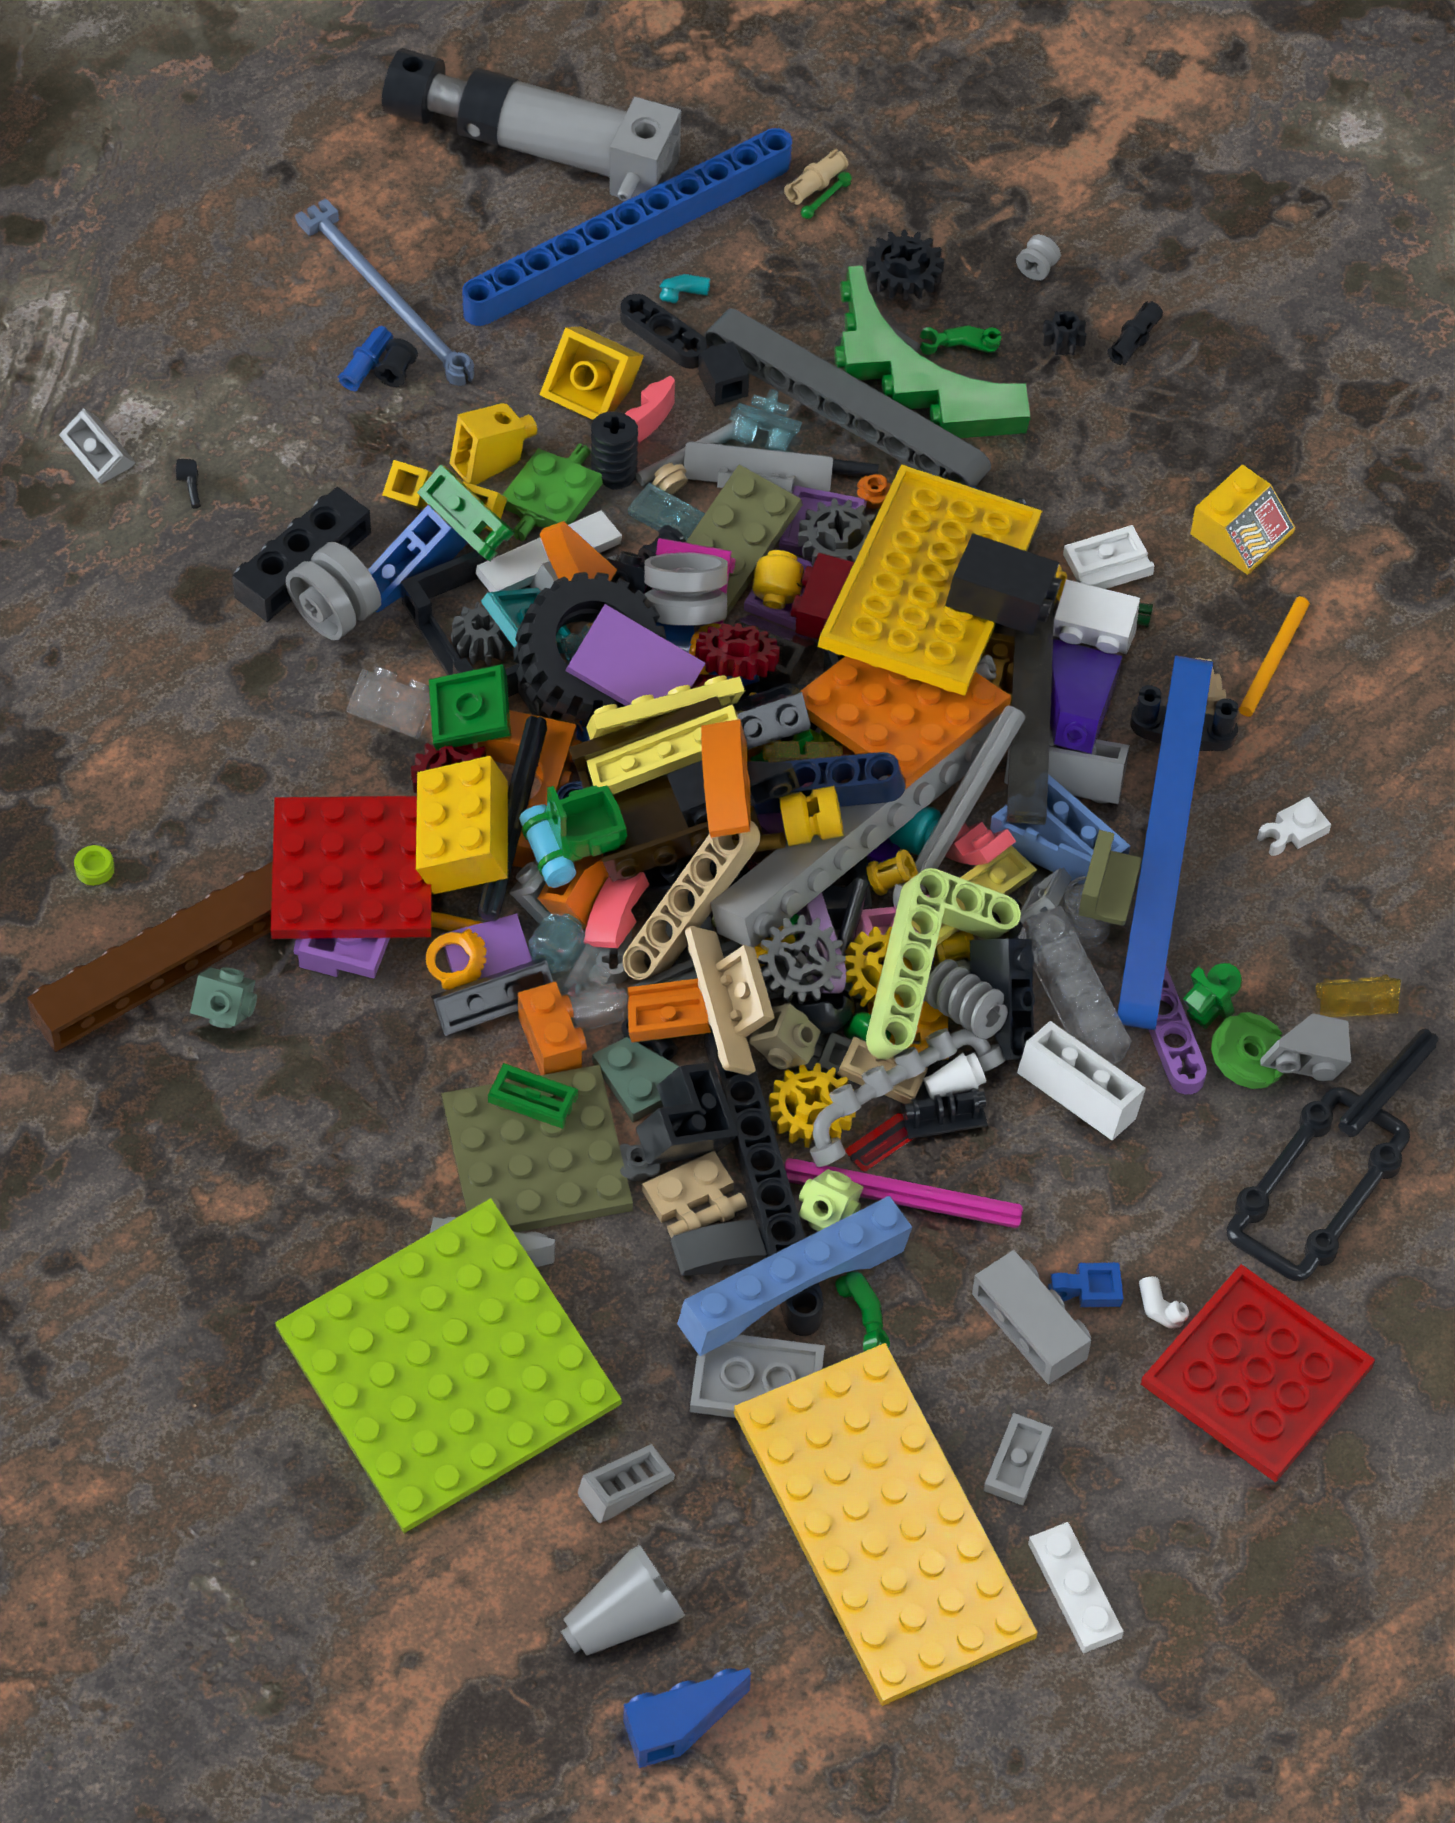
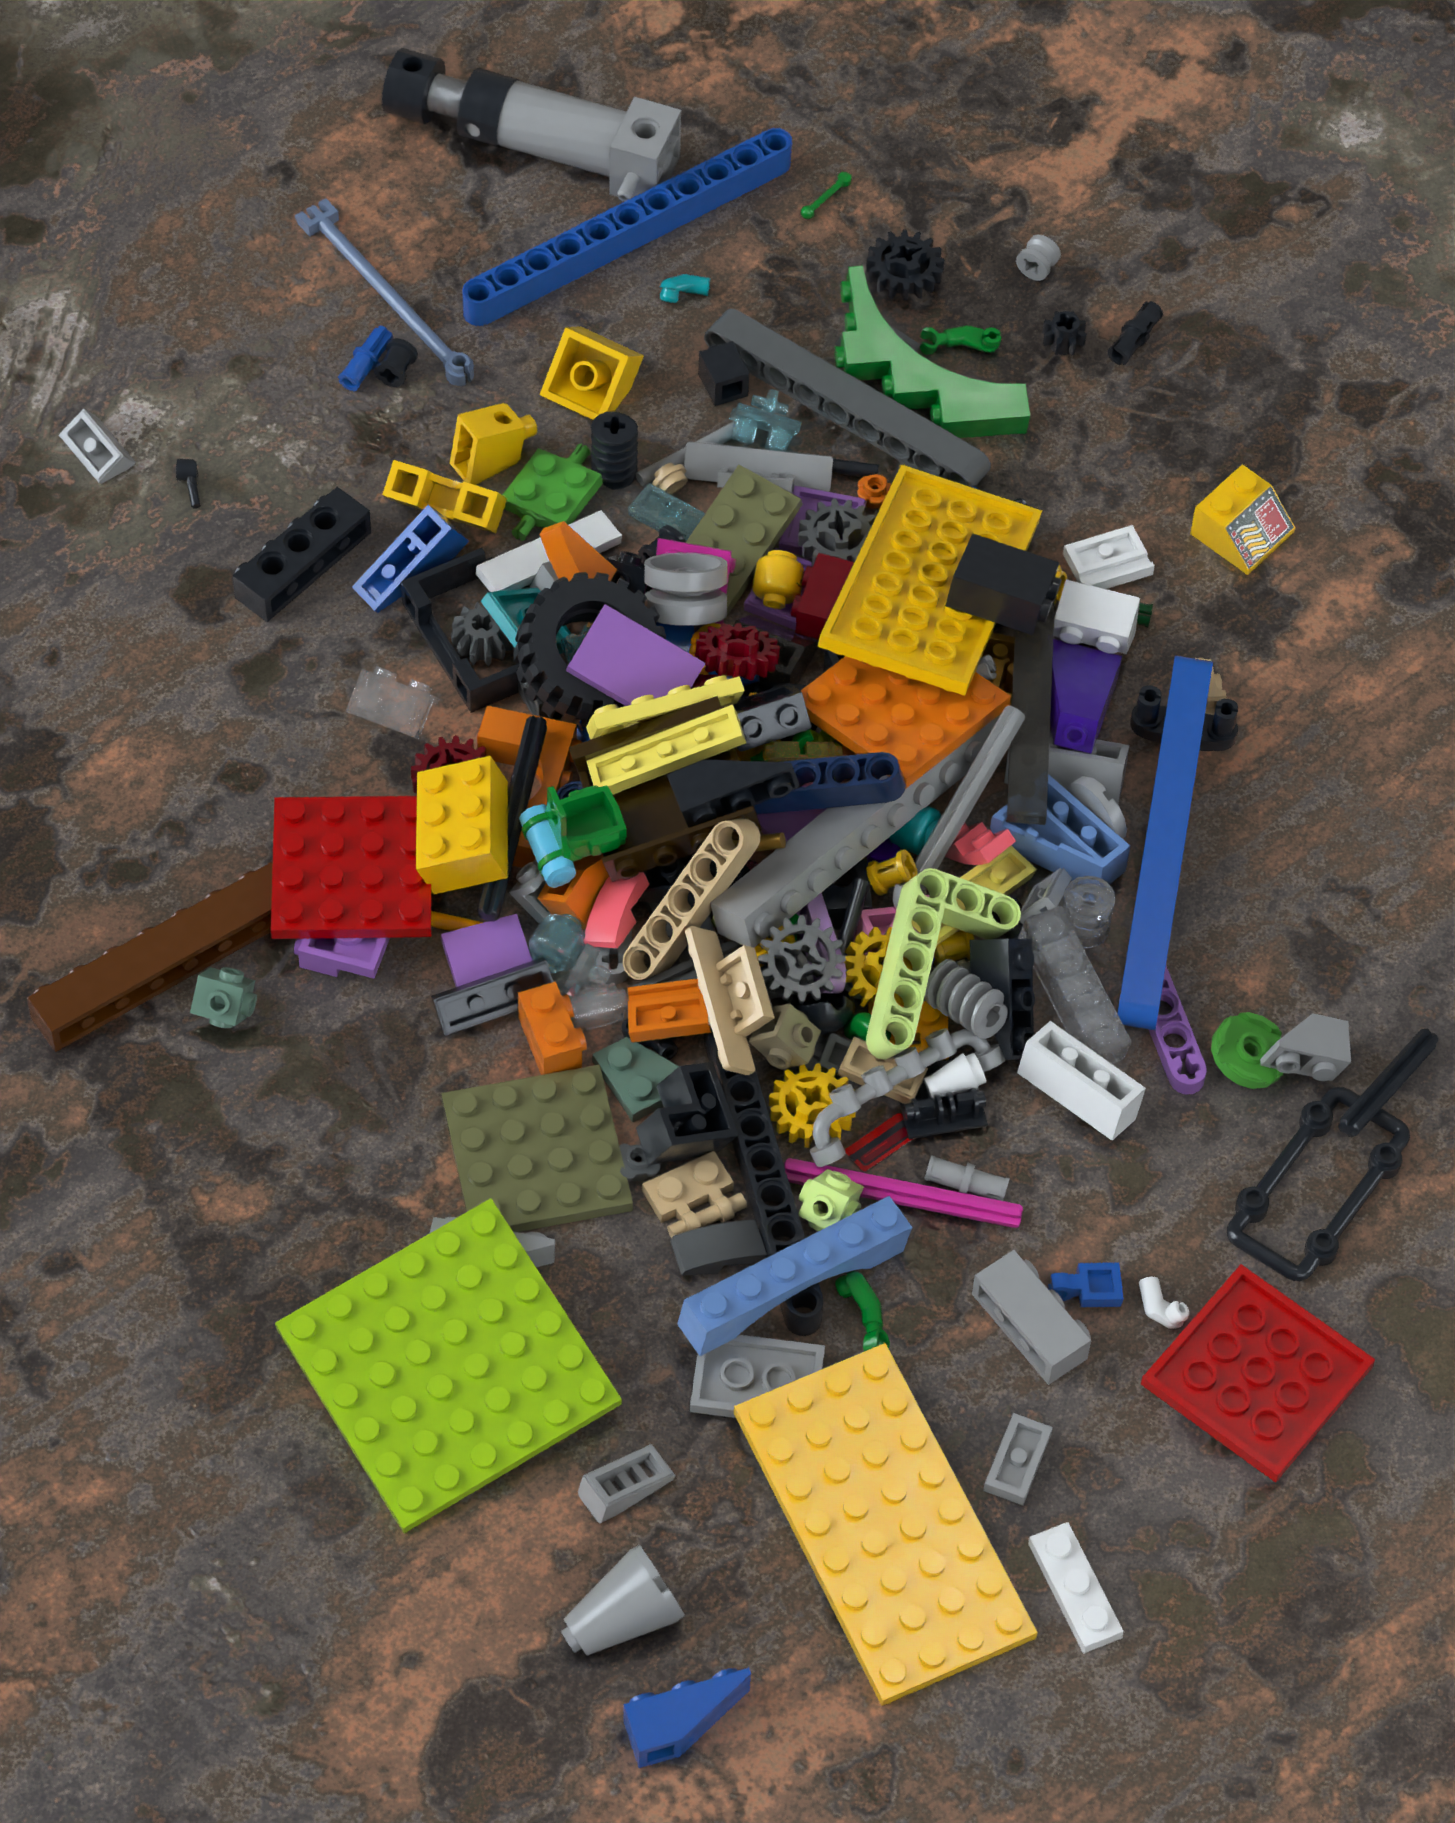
(94, 865): lime tile -> none
(333, 591): light grey wheel -> none
(464, 512): plate -> none
(469, 707): green plate -> none
(473, 947): light orange piece -> none
(529, 1101): green tile -> none
(655, 406): coral slope -> none
(656, 317): black beam -> none
(726, 778): orange slope -> none
(797, 818): yellow wheel -> none
(816, 176): tan pin -> none
(966, 1178): none -> light grey pin
(1091, 795): none -> light grey tile
(1109, 882): olive panel -> none
(1212, 994): green hips -> none
(1274, 656): light orange bar -> none
(1296, 824): white plate -> none
(1358, 997): clear yellow hinge -> none

